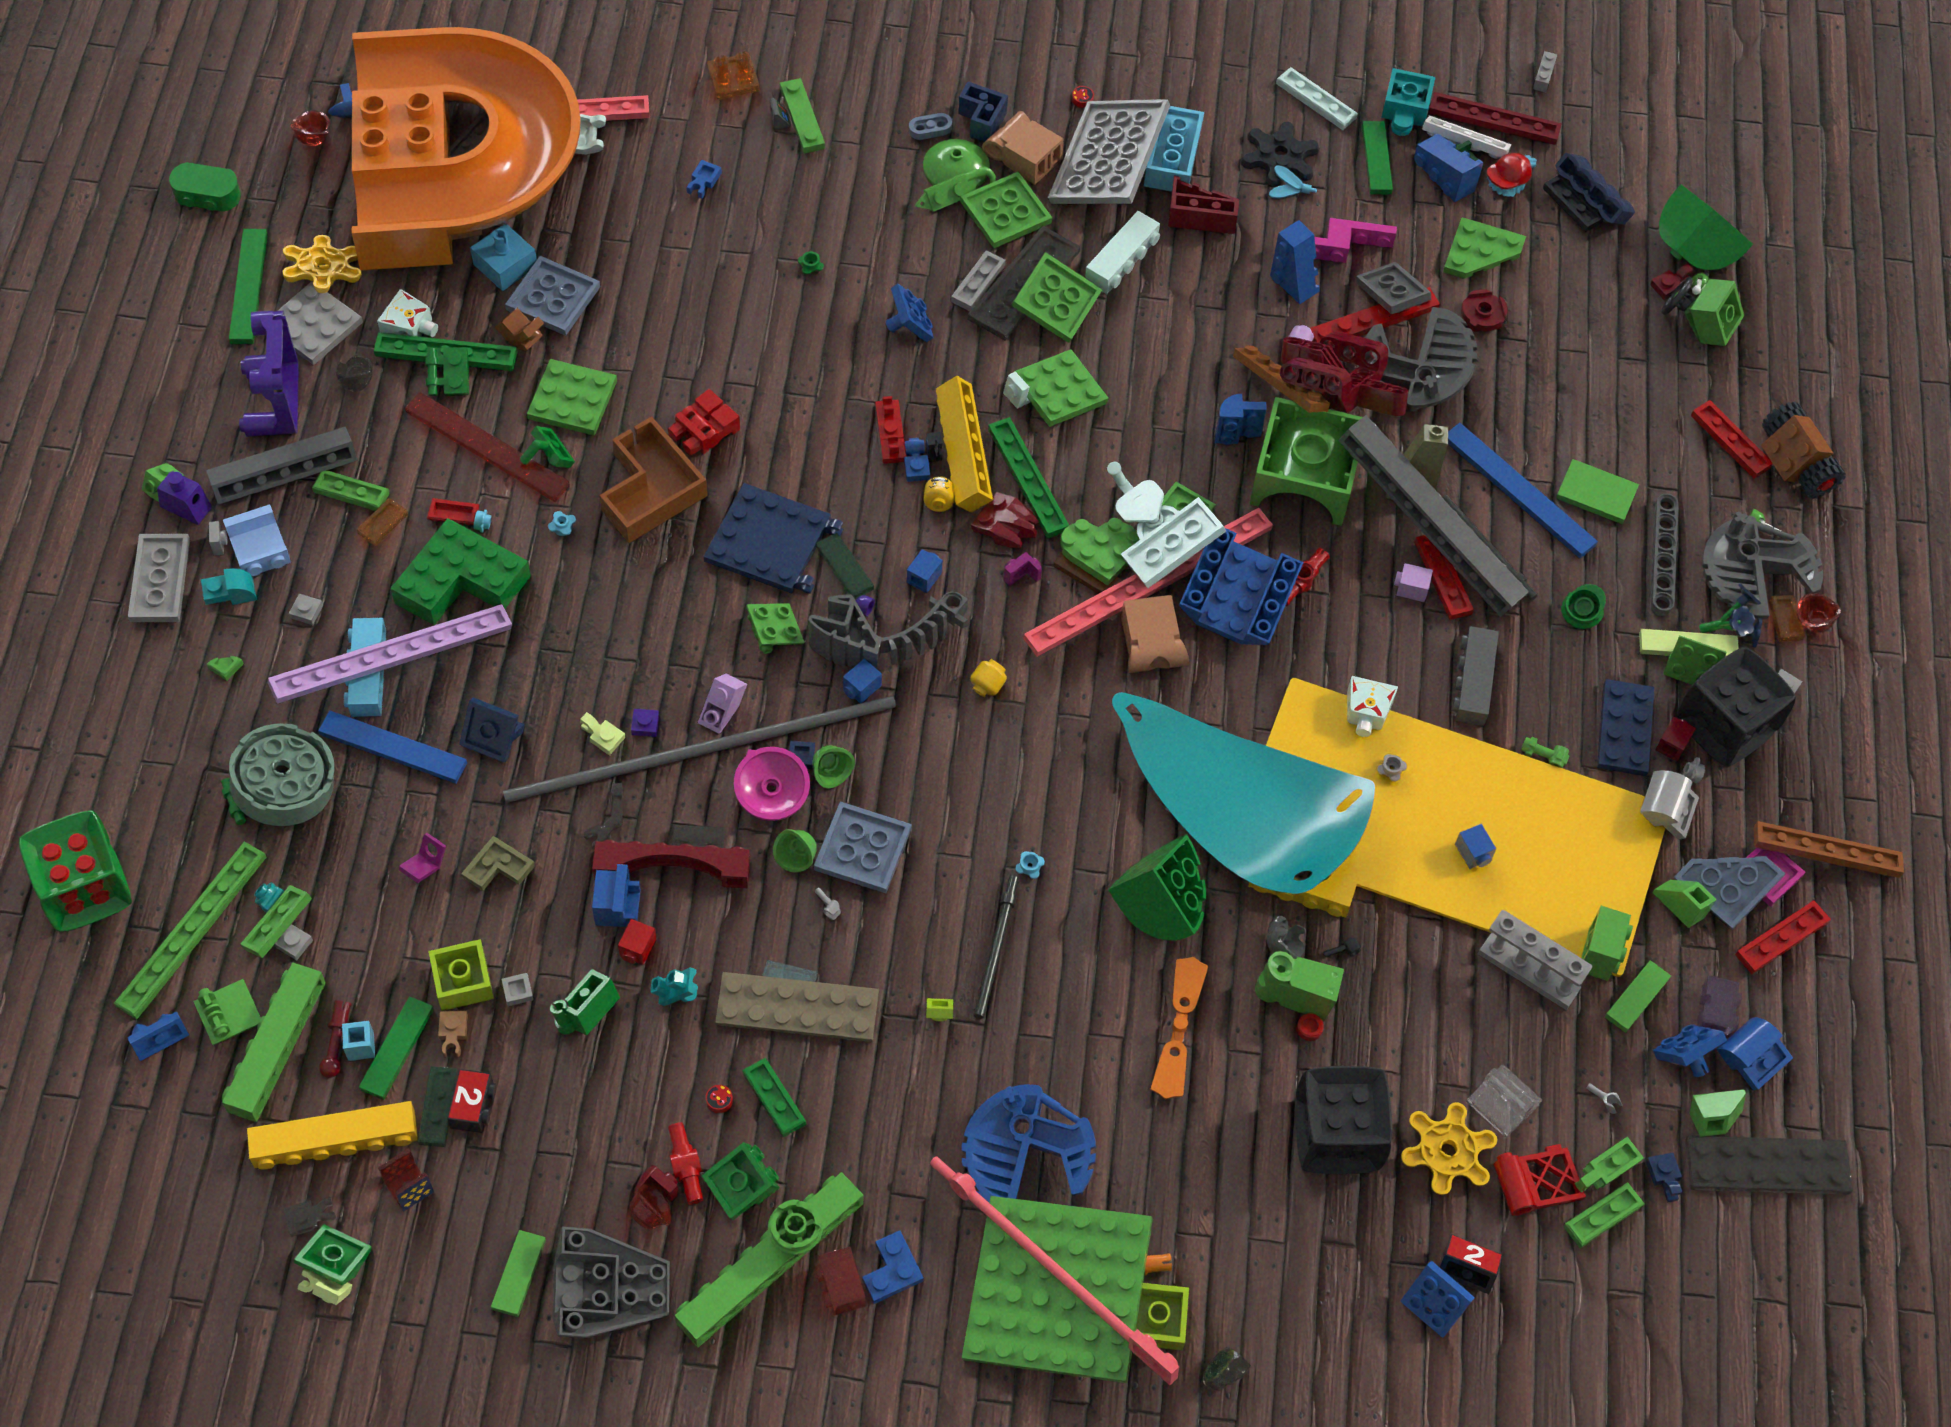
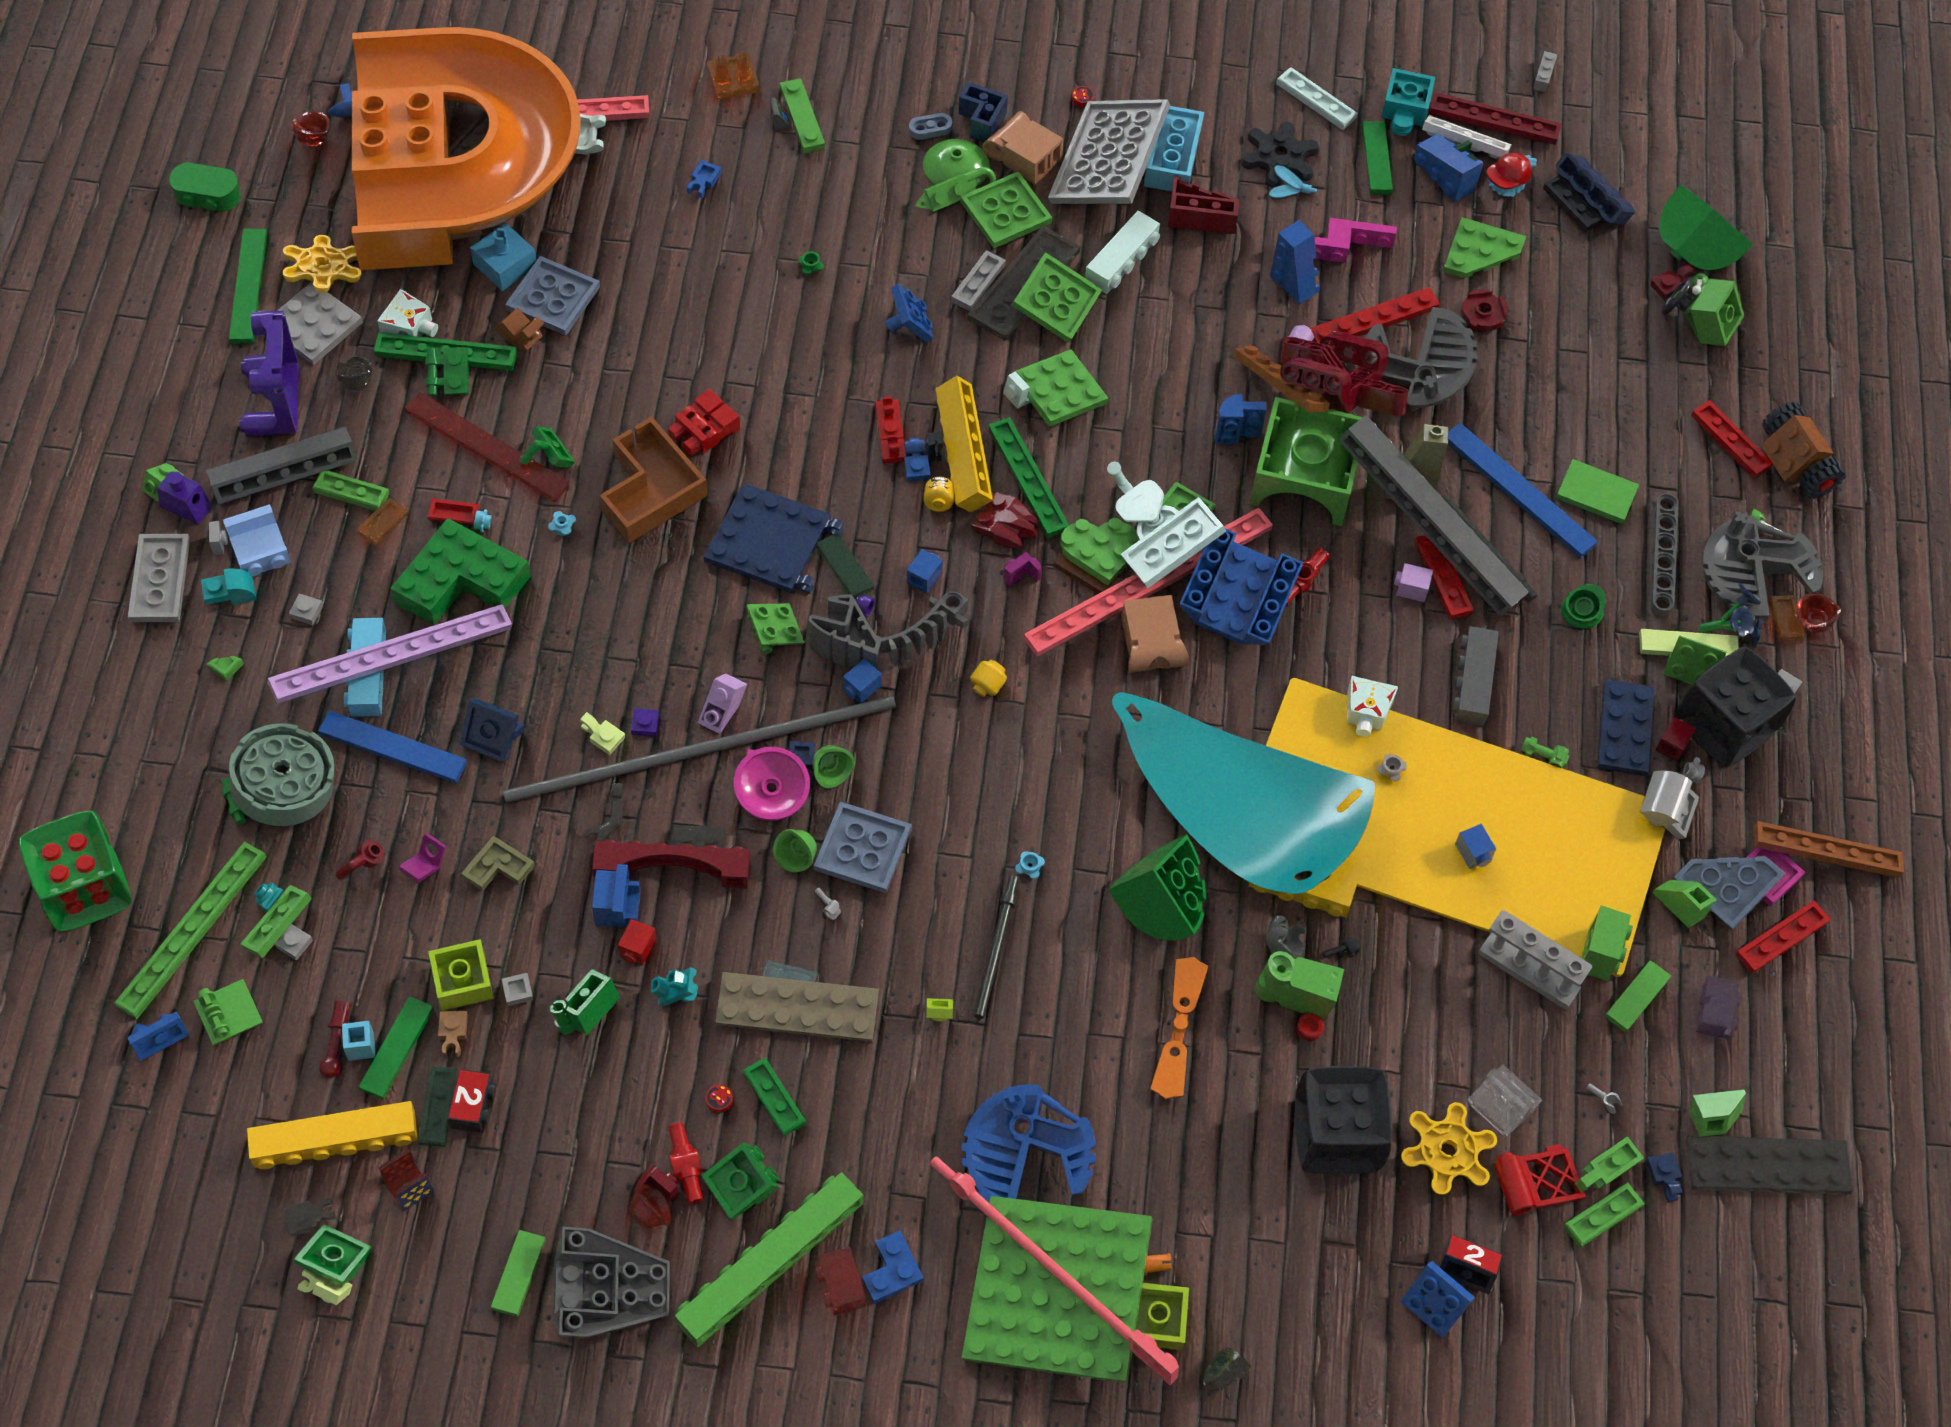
(273, 1042): bright green brick -> none
(364, 857): none -> dark red plate
(572, 397): bright green plate -> none
(795, 1227): bright green cone -> none
(1393, 288): dark grey plate -> none
(1689, 1047): blue plate -> none
(1755, 1052): blue brick -> none

